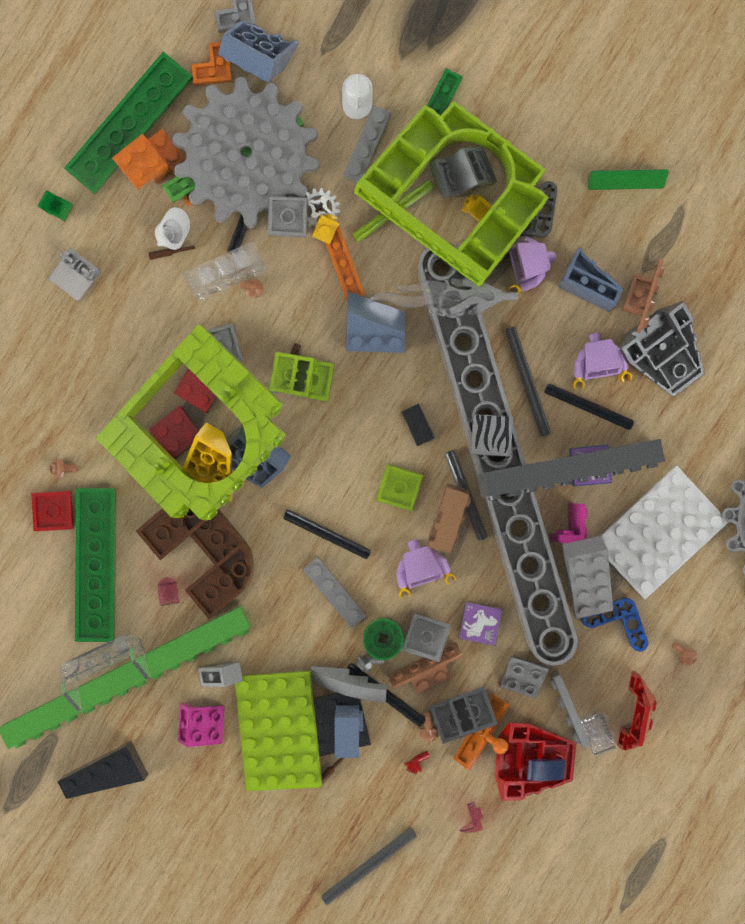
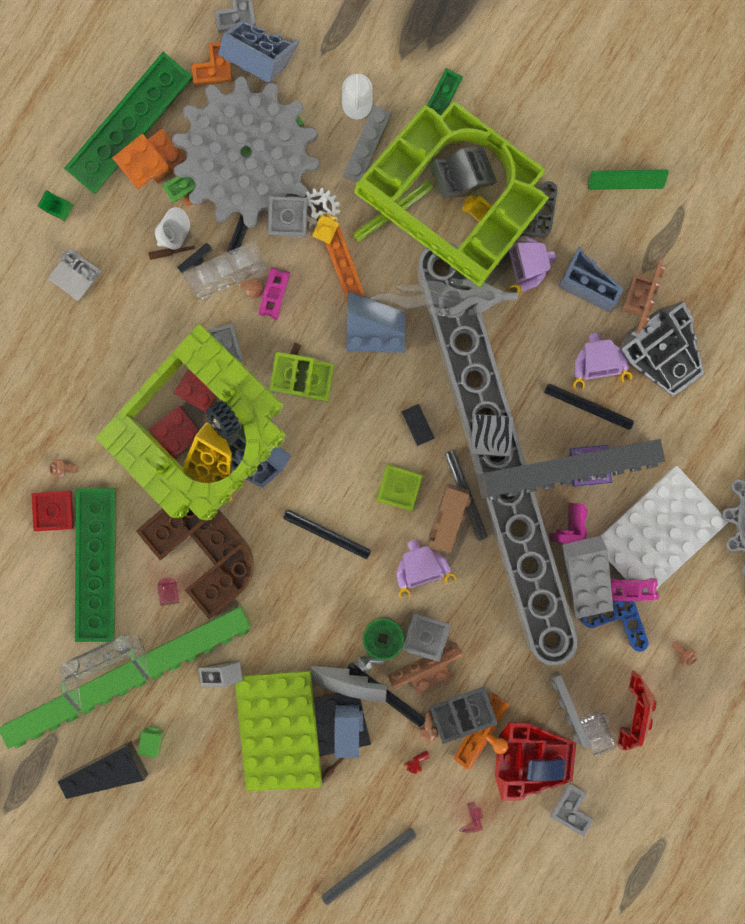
(150, 742): none -> bright green brick
(196, 258): none -> black plate
(200, 725): dark pink bracket -> none
(223, 419): none -> black wheel
(274, 293): none -> dark pink plate
(334, 592): light grey plate -> none
(480, 623): tile -> none
(524, 676): light grey hinge -> none
(528, 381): dark grey axle -> none
(567, 810): none -> light grey plate
(633, 590): none -> dark pink plate

